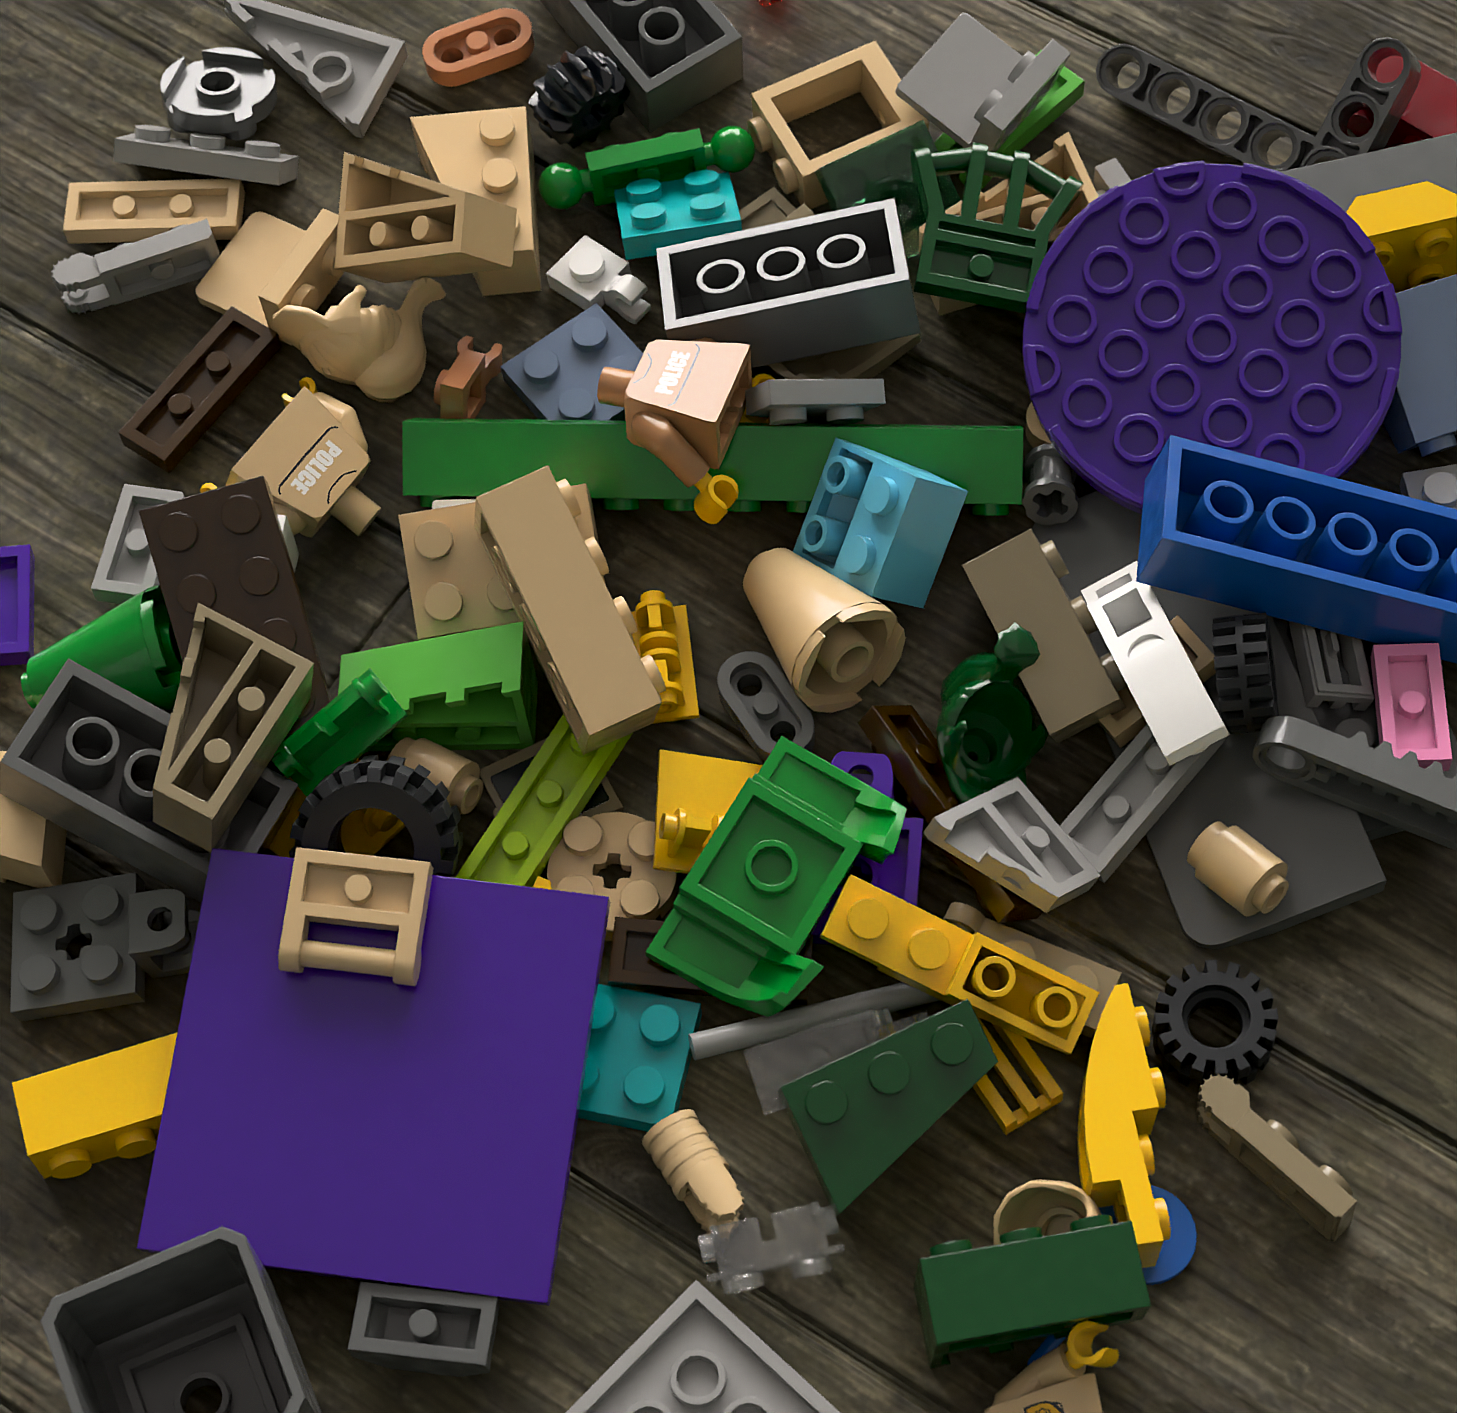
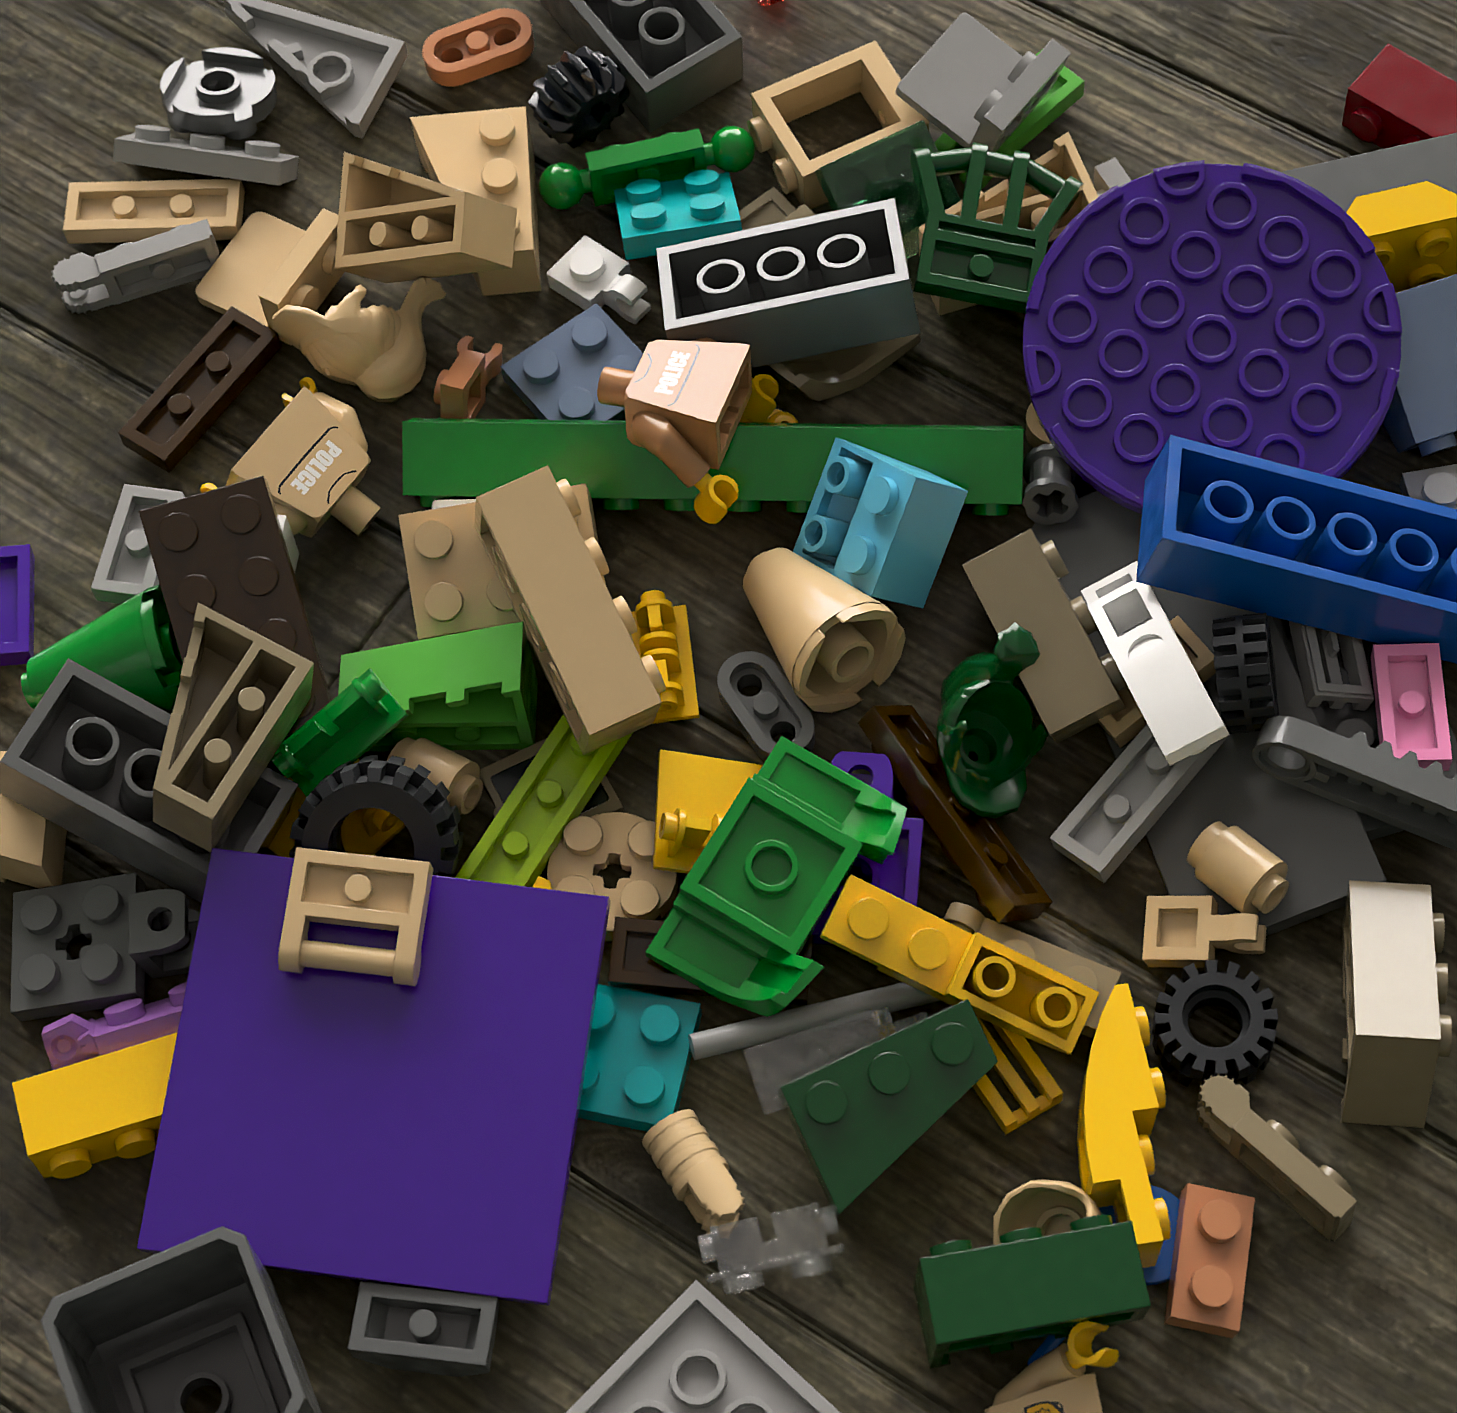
(123, 1026): none -> medium lavender hinge
(814, 400): light grey wing -> none
(1016, 845): light grey wing -> none
(1189, 930): none -> tan plate
(1209, 1260): none -> nougat plate
(1257, 127): dark grey beam -> none
(1392, 1002): none -> wedge

